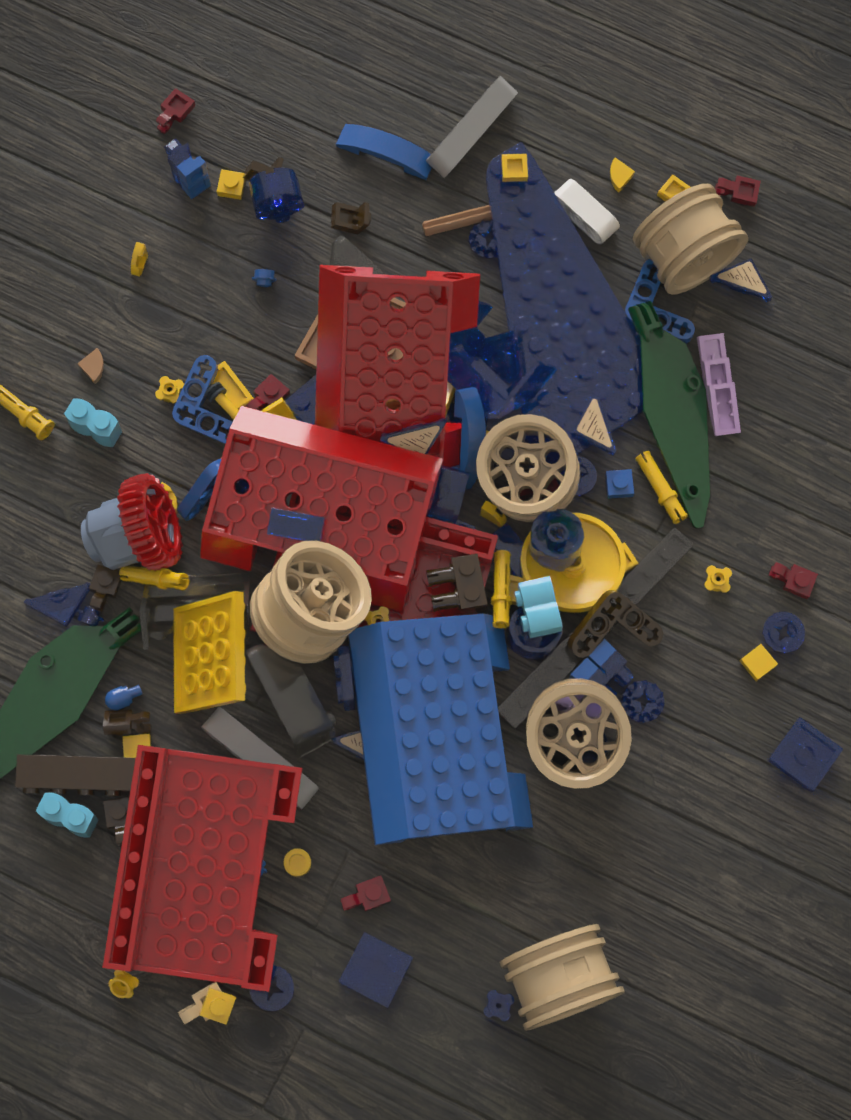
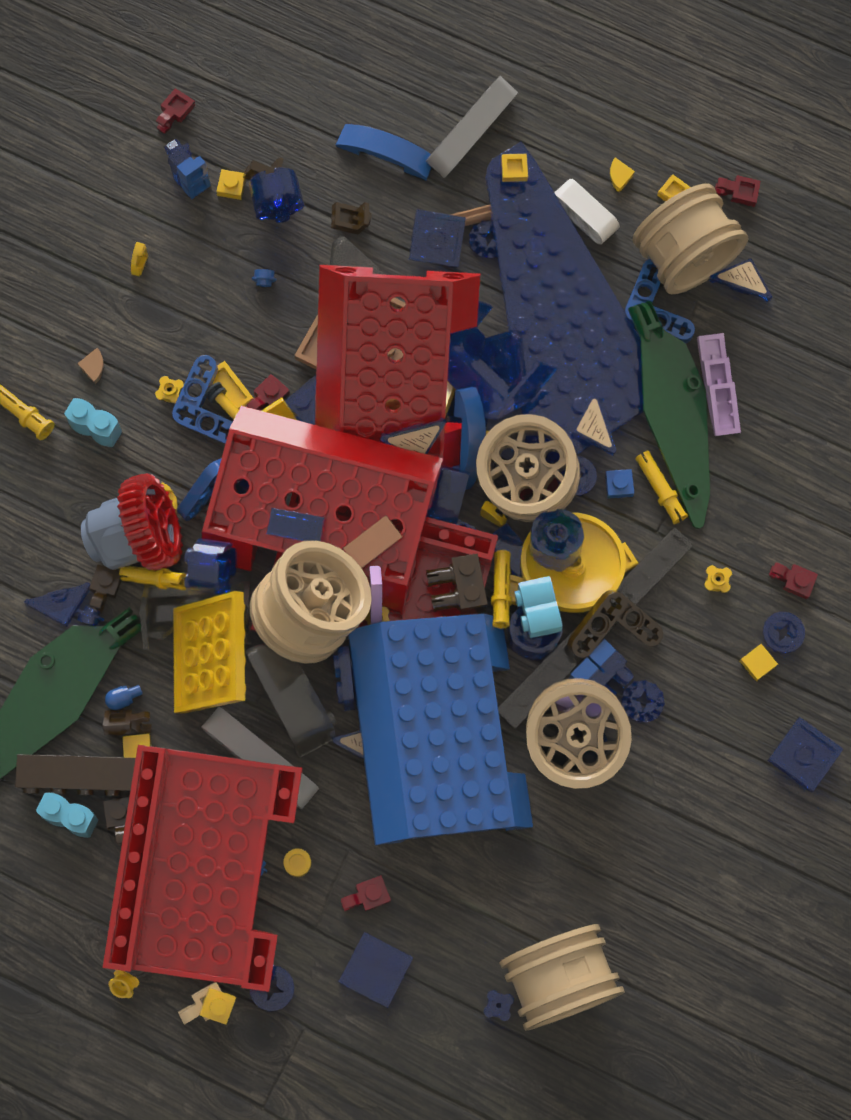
(210, 566): none -> clear blue brick
(373, 542): none -> nougat tile
(376, 594): none -> lavender tile
(437, 238): none -> clear blue plate

